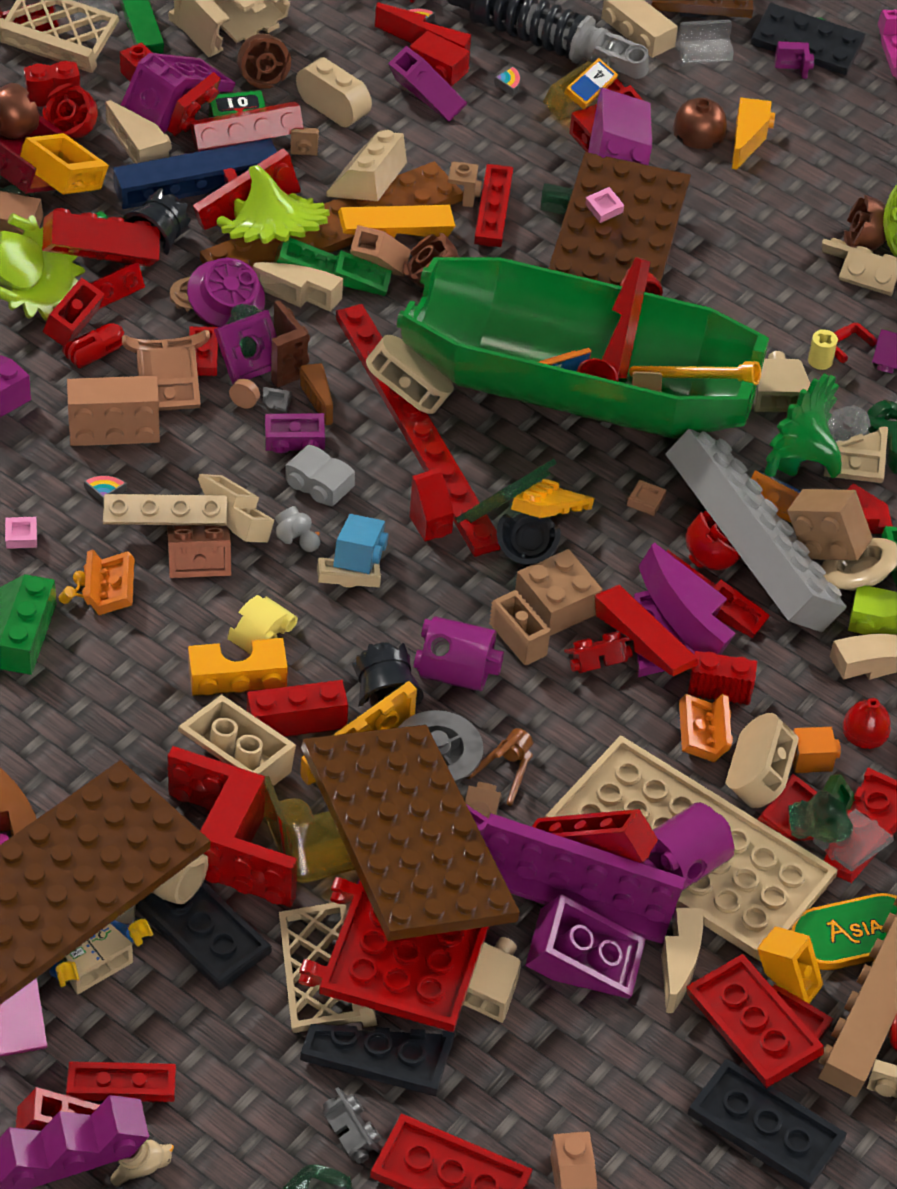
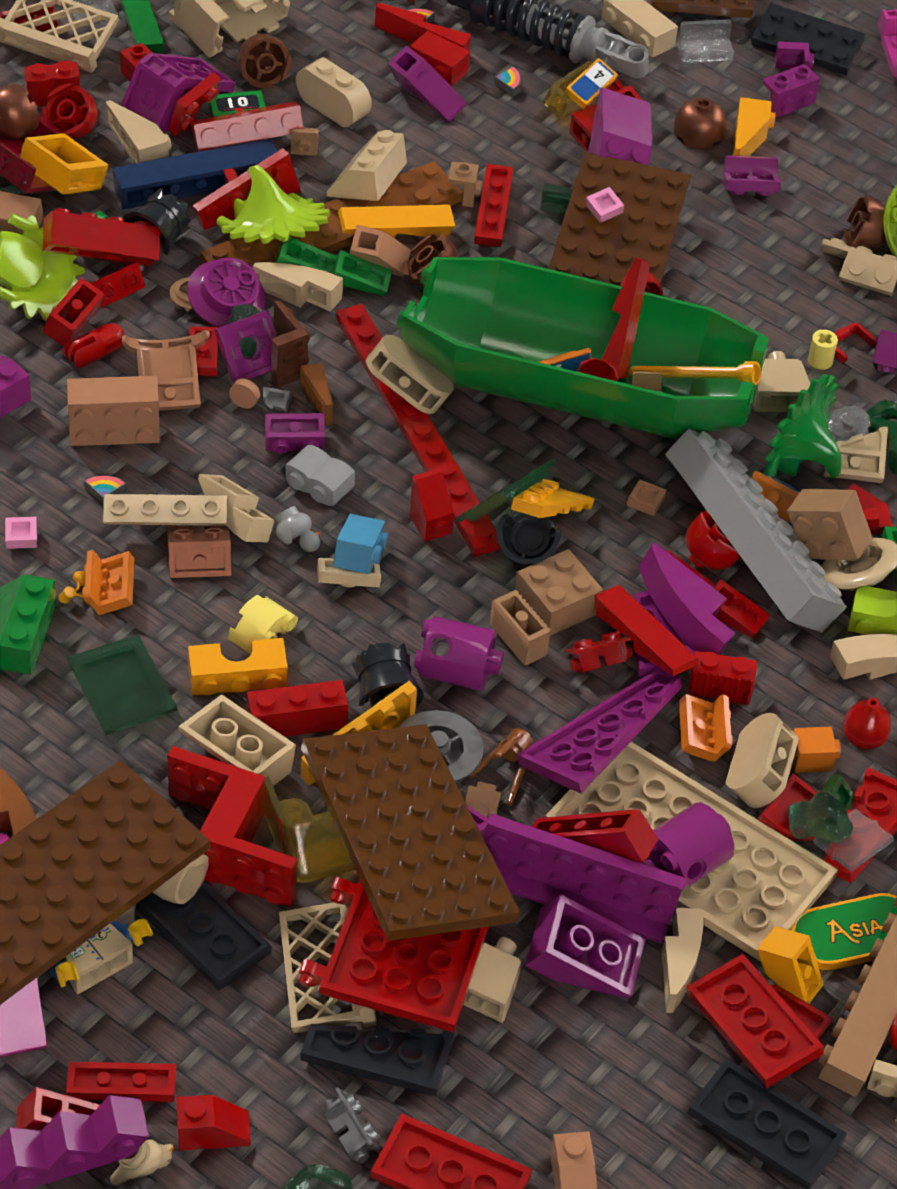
(122, 684): none -> clear green piece
(211, 1123): none -> red slope
(593, 740): none -> magenta wing
(751, 174): none -> magenta bracket
(792, 89): none -> magenta bracket

